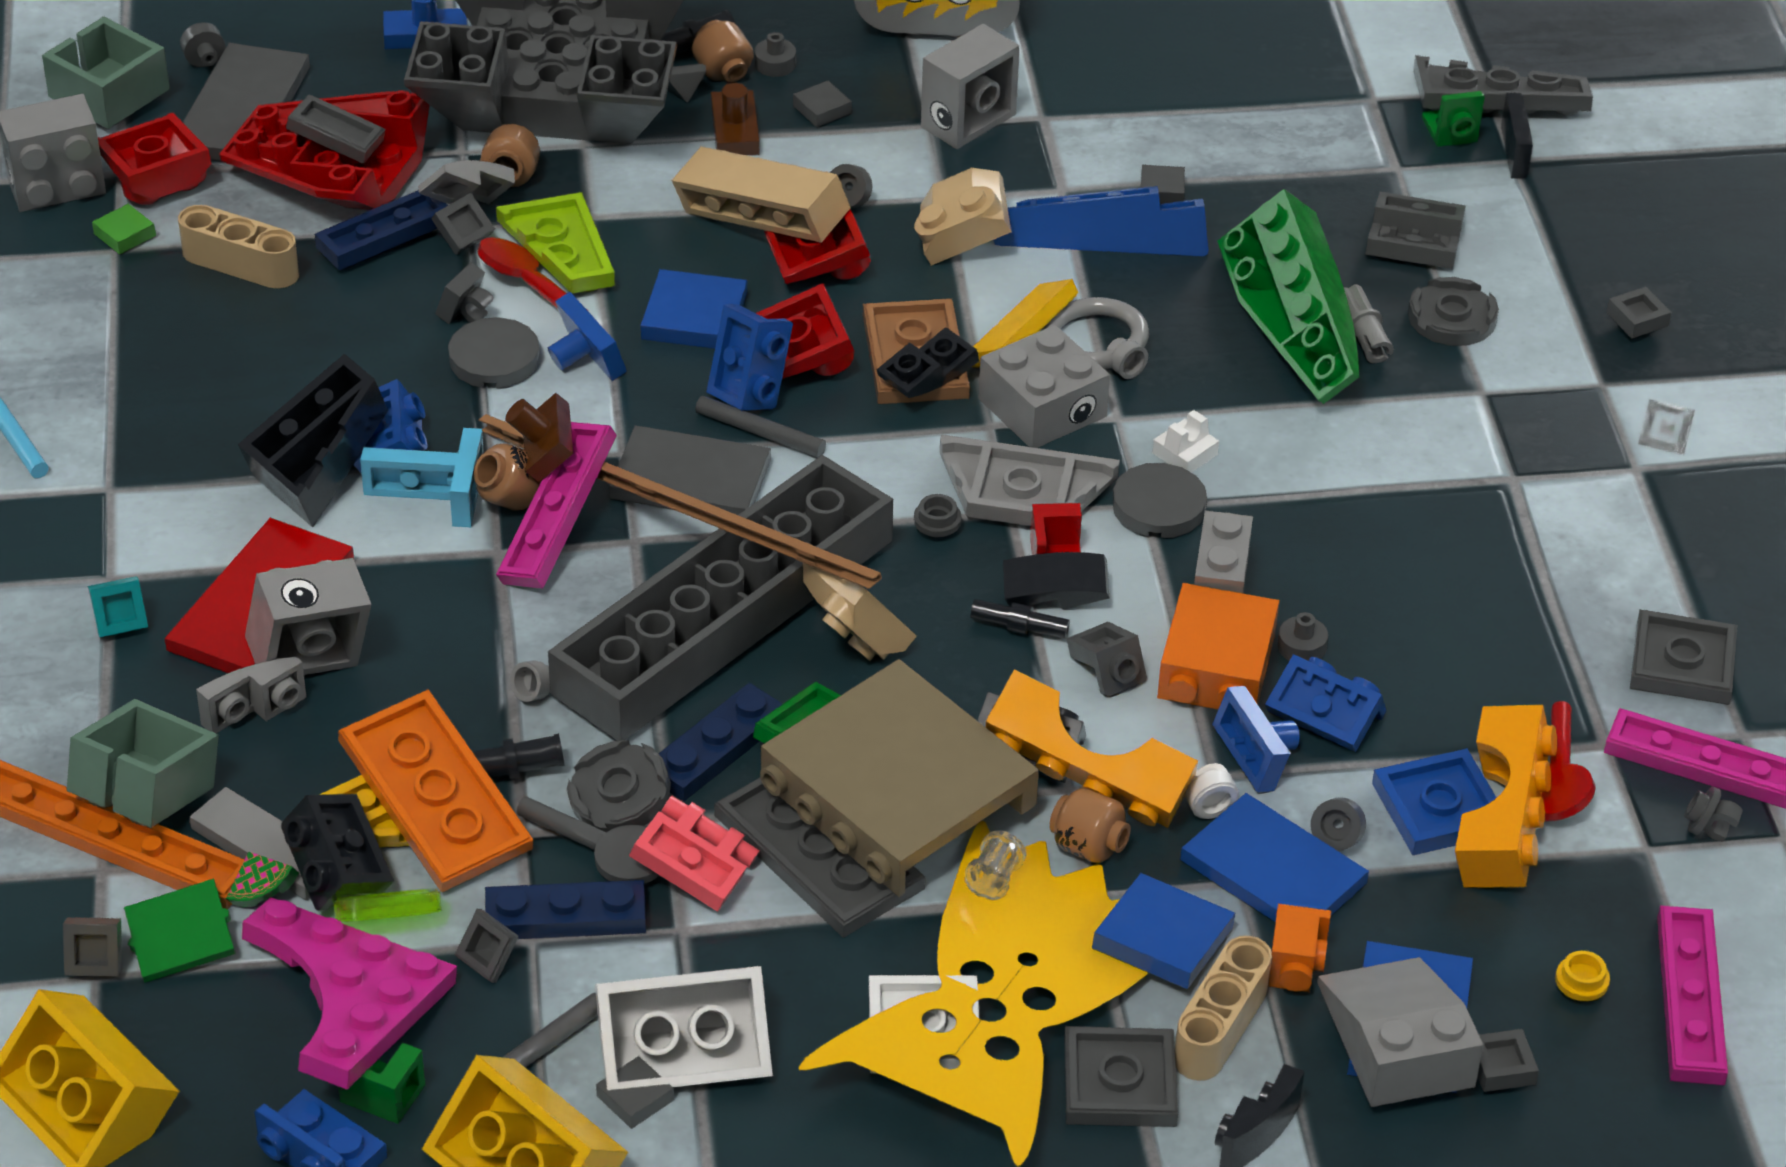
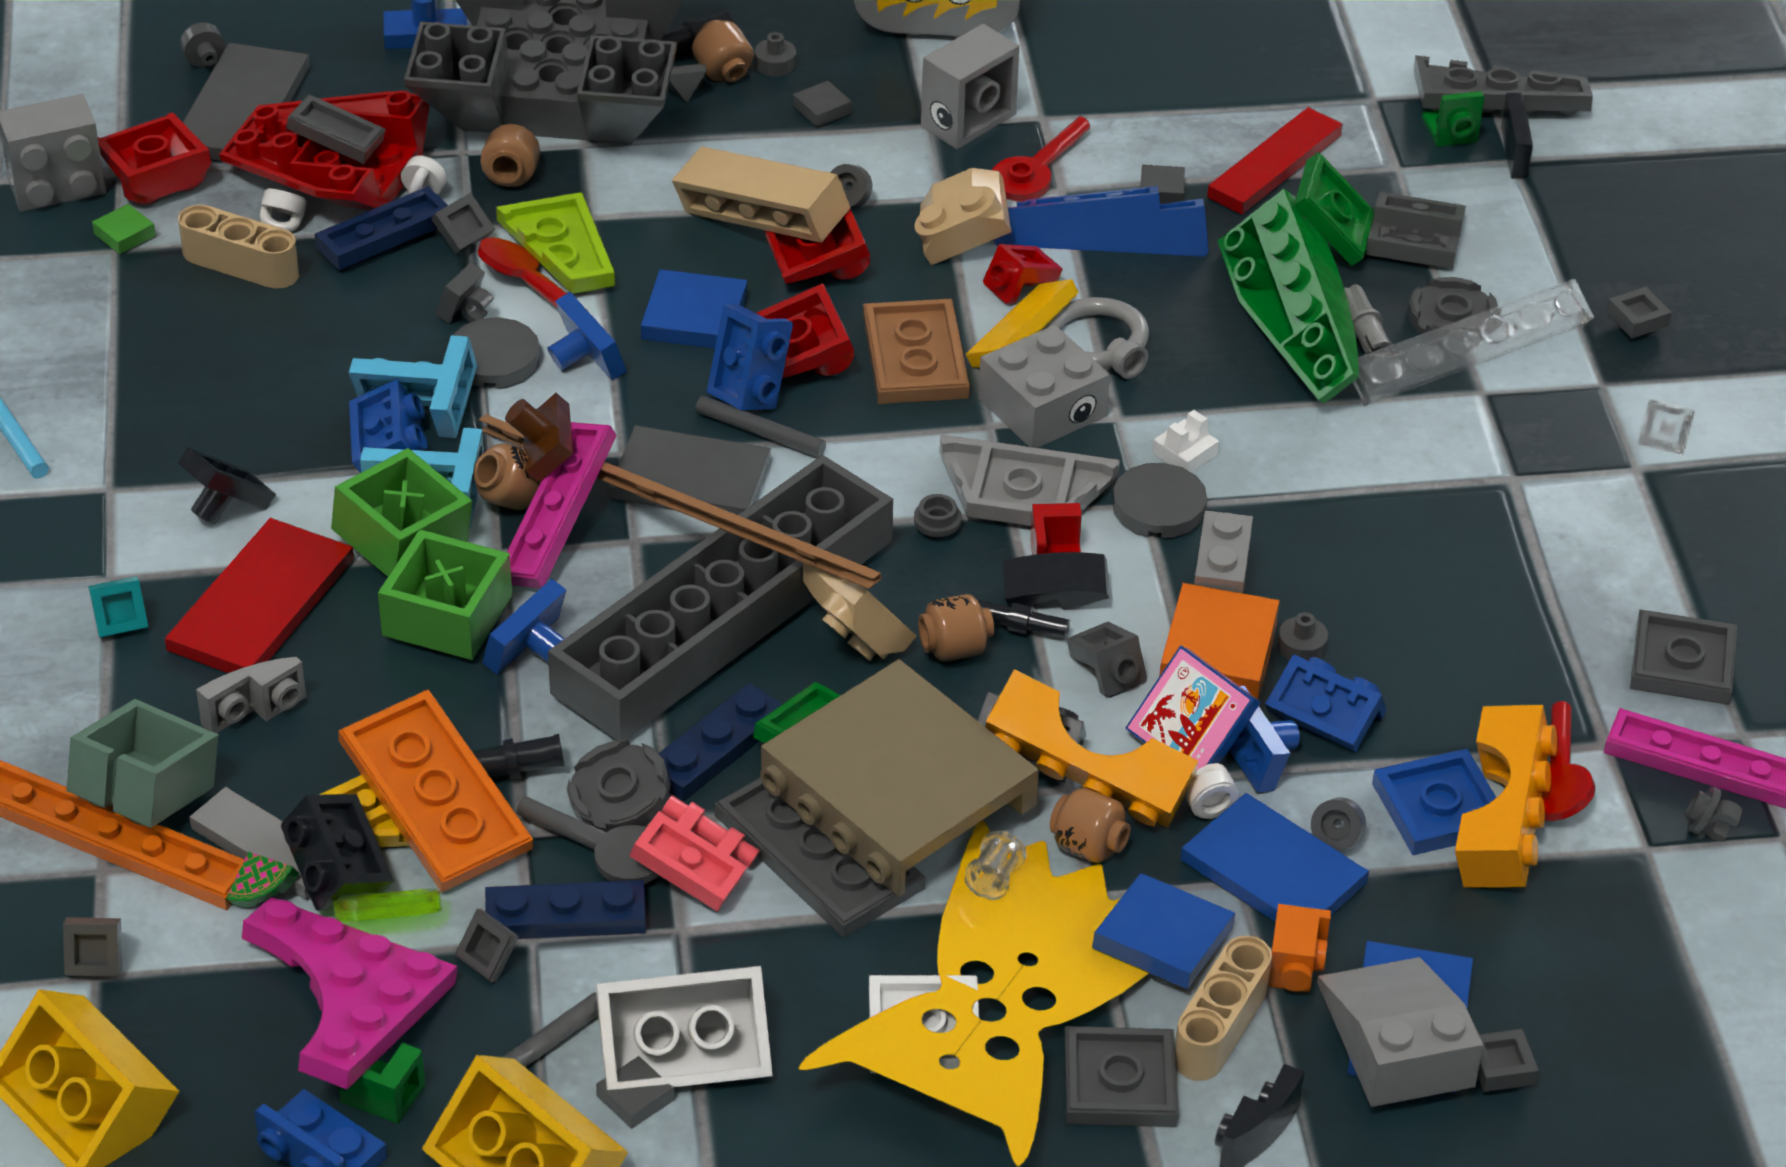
(116, 71): sand green piece -> none
(179, 930): green piece -> none
(222, 484): none -> black tile
(283, 203): none -> white tile
(310, 615): light grey brick -> none
(316, 438): black wedge -> none
(391, 502): none -> bright green brick
(423, 172): none -> white tile
(440, 386): none -> medium azure bracket
(445, 594): none -> bright green brick
(460, 178): light grey slope -> none
(527, 628): none -> blue tile
(530, 681): light grey hinge -> none
(735, 120): reddish brown tile -> none
(926, 368): black slope -> none
(955, 628): none -> medium nougat head
(1019, 266): none -> red bracket
(1030, 176): none -> red piece
(1193, 709): none -> tile
(1274, 160): none -> red tile
(1334, 208): none -> green tile
(1471, 341): none -> clear plate
(1583, 976): yellow plate -> none
(1692, 995): dark pink tile -> none

